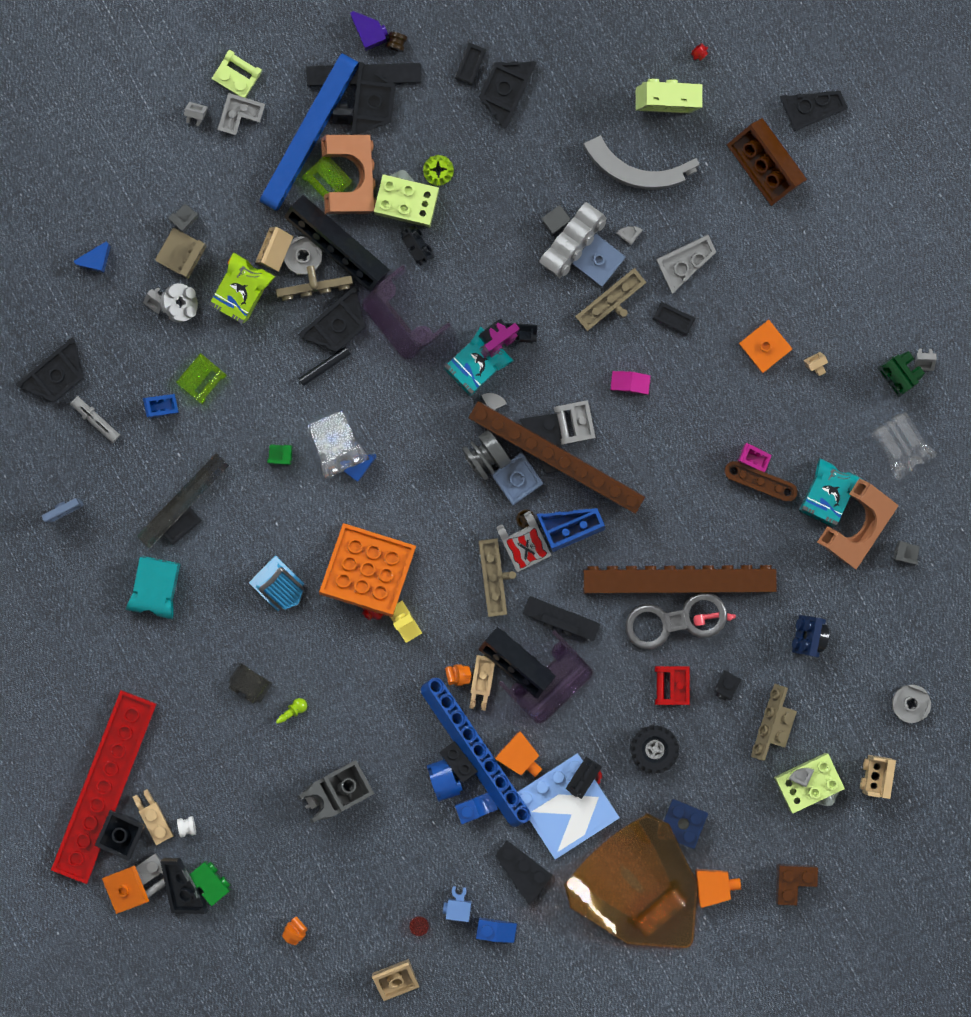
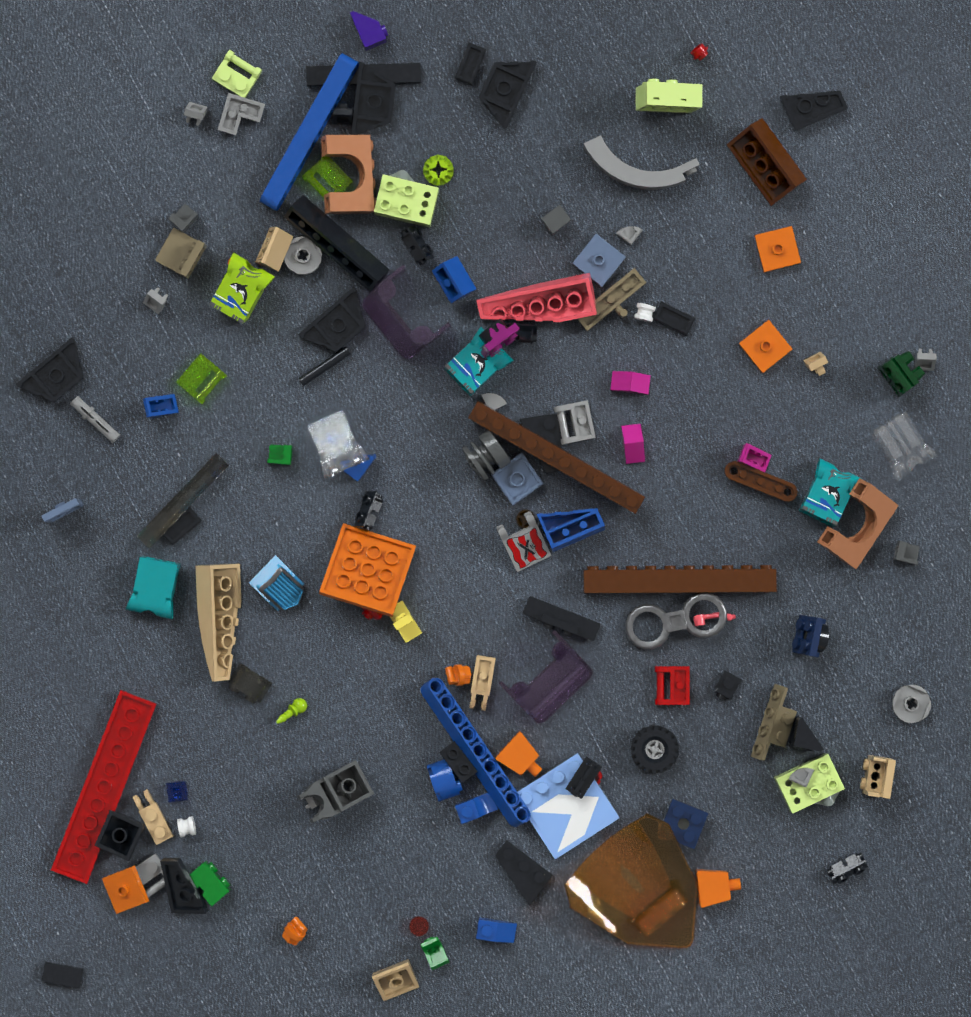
(62, 974): none -> black tile
(95, 259): blue slope -> none
(177, 791): none -> clear blue tile
(188, 298): light grey plate -> none
(217, 606): none -> tan wedge
(306, 290): dark tan plate -> none
(370, 502): none -> black hinge
(396, 41): dark brown wheel -> none
(434, 952): none -> bracket
(454, 279): none -> blue brick
(458, 908): medium blue brick -> none
(493, 577): dark tan plate -> none
(517, 662): black brick -> none
(546, 301): none -> coral wedge
(572, 240): light grey brick -> none
(633, 443): none -> dark pink slope
(644, 312): none -> white wheel
(684, 261): light grey wing -> none
(777, 249): none -> orange plate
(791, 877): reddish brown brick -> none
(803, 736): none -> black slope
(854, 866): none -> hinge

